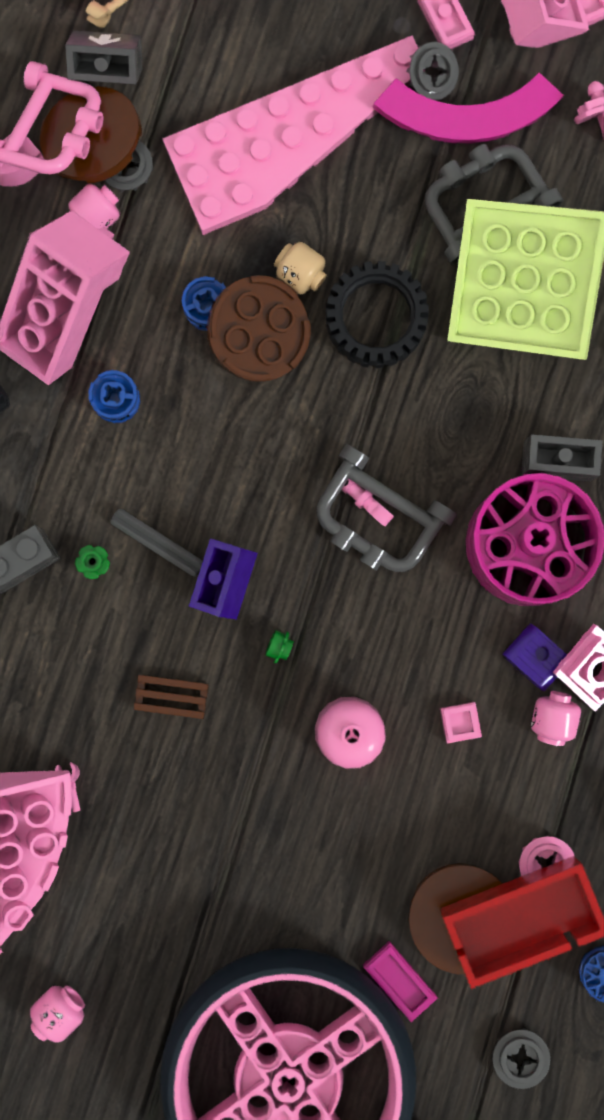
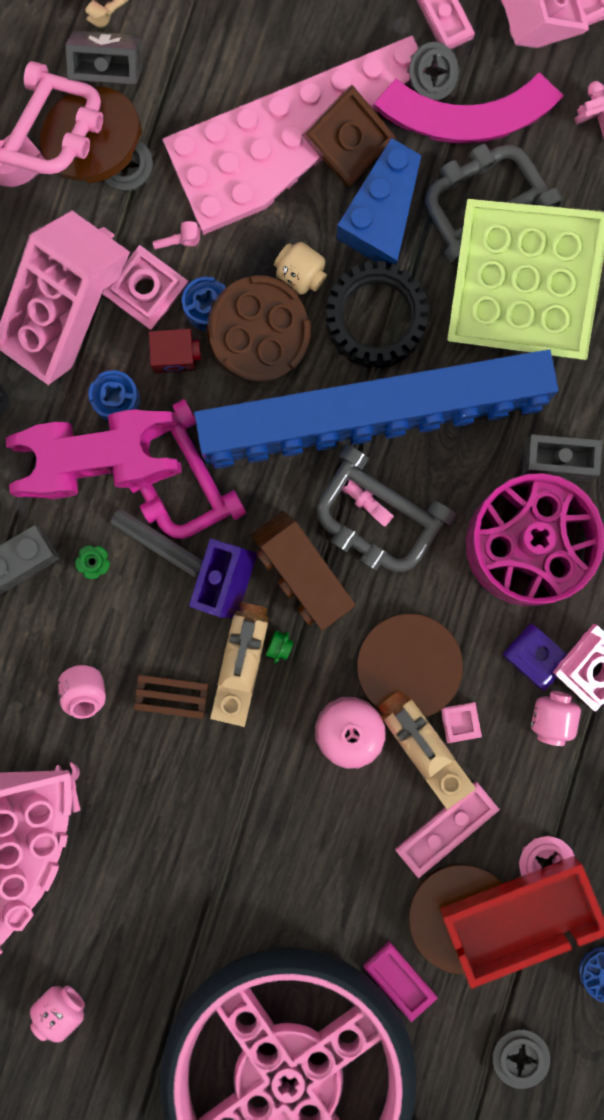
(68, 457): none -> dark pink piece
(81, 691): none -> bright pink head
(96, 206): bright pink head -> none
(149, 307): none -> bright pink piece
(173, 351): none -> dark red brick
(189, 236): none -> bright pink hand
(222, 506): none -> dark pink bar
(240, 664): none -> tan plate
(302, 571): none -> reddish brown wedge
(349, 136): none -> reddish brown tile
(376, 408): none -> blue brick
(380, 209): none -> blue wedge
(413, 657): none -> reddish brown tile
(425, 749): none -> tan plate
(446, 831): none -> bright pink tile

